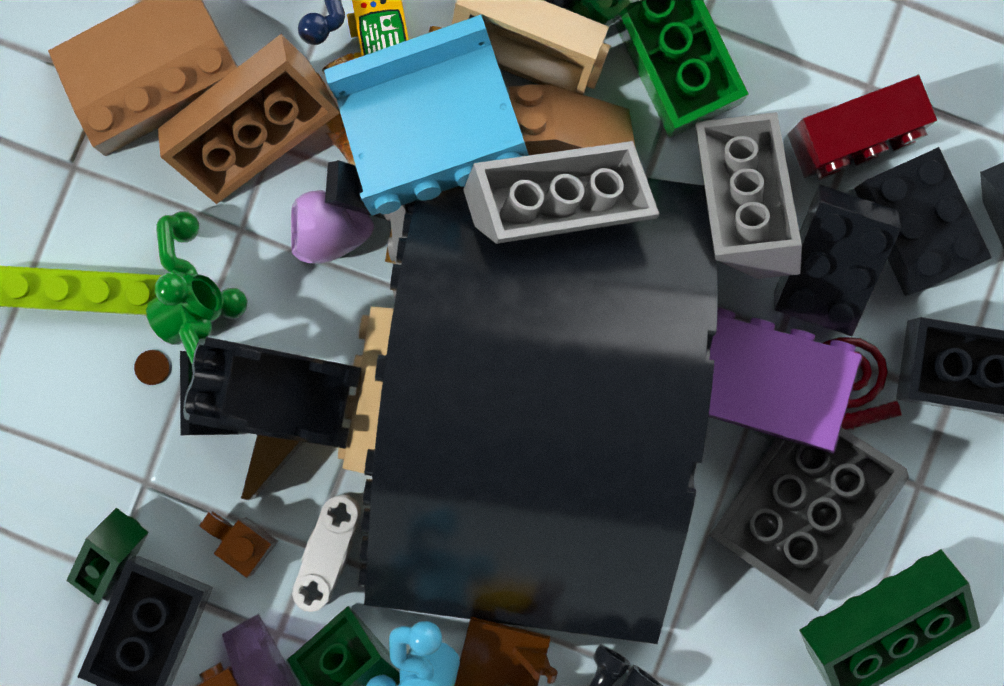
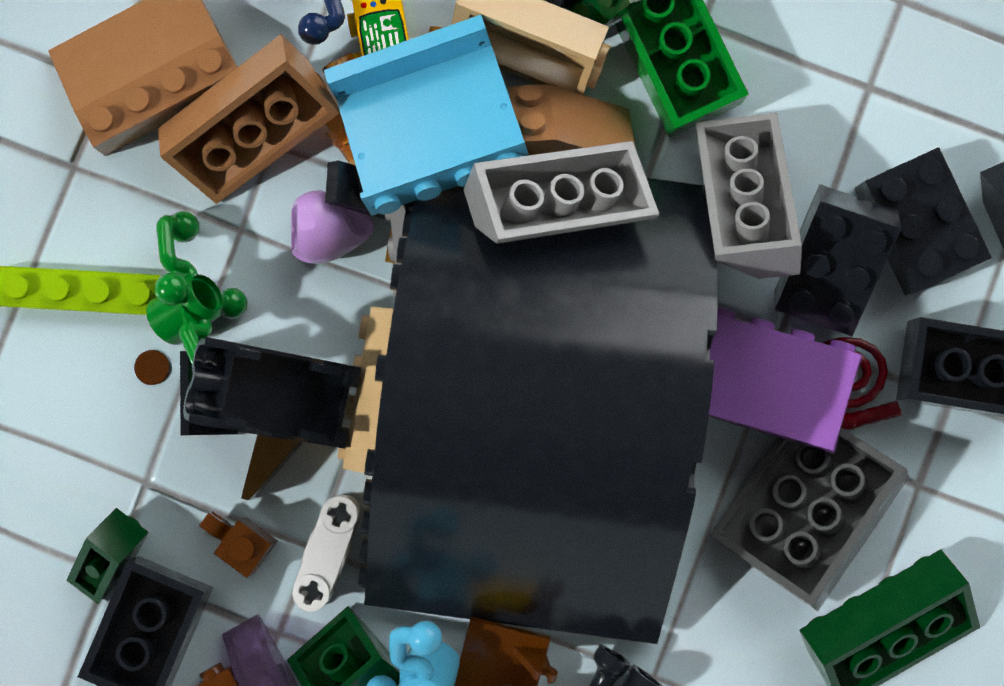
(862, 128): dark red brick -> none

